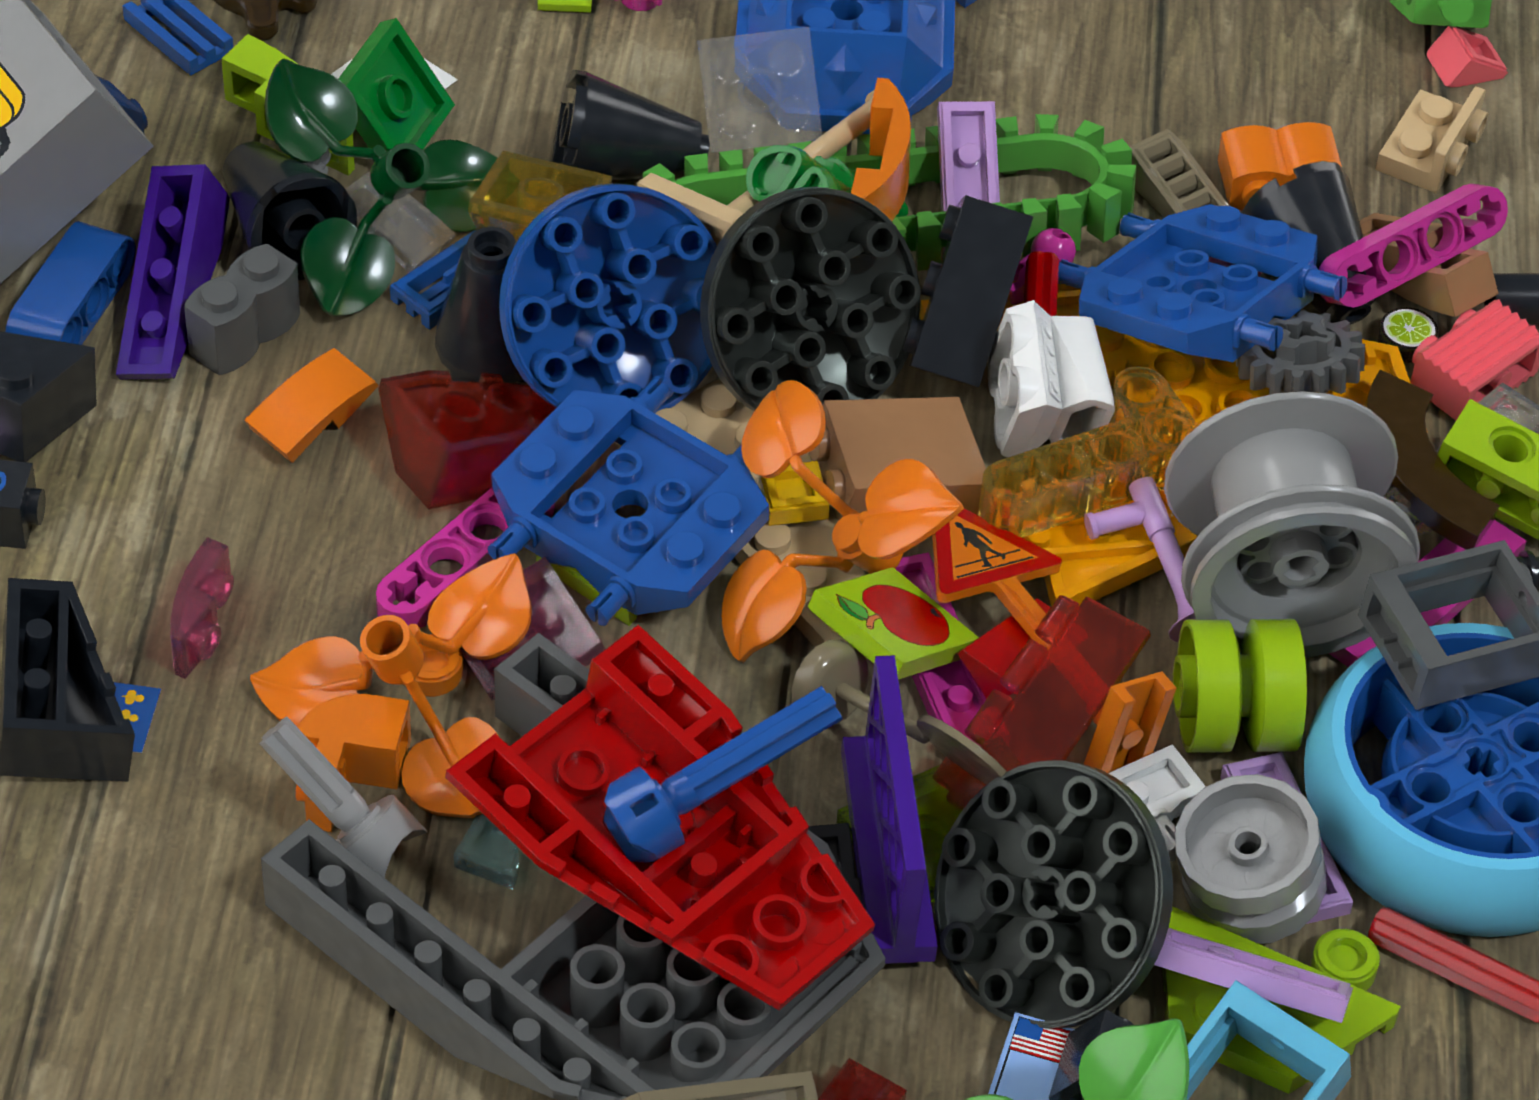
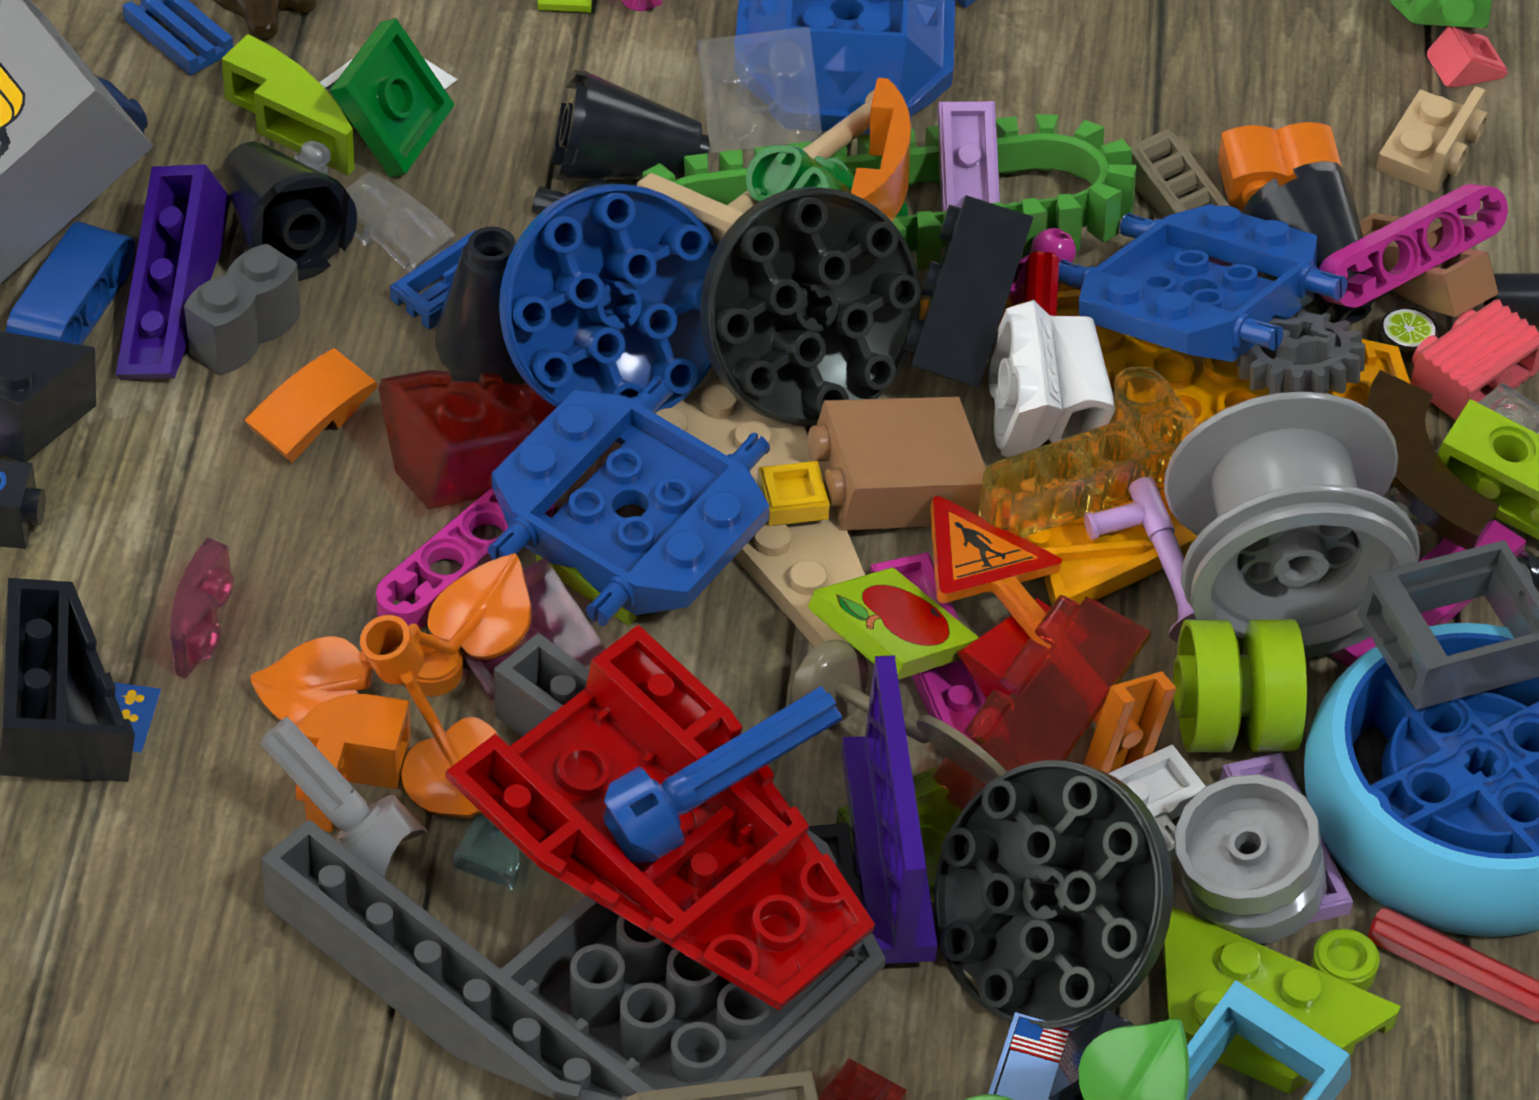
(341, 262): dark green plant -> none
(522, 188): clear yellow slope -> none
(902, 505): orange plant -> none
(1264, 976): lavender tile -> none

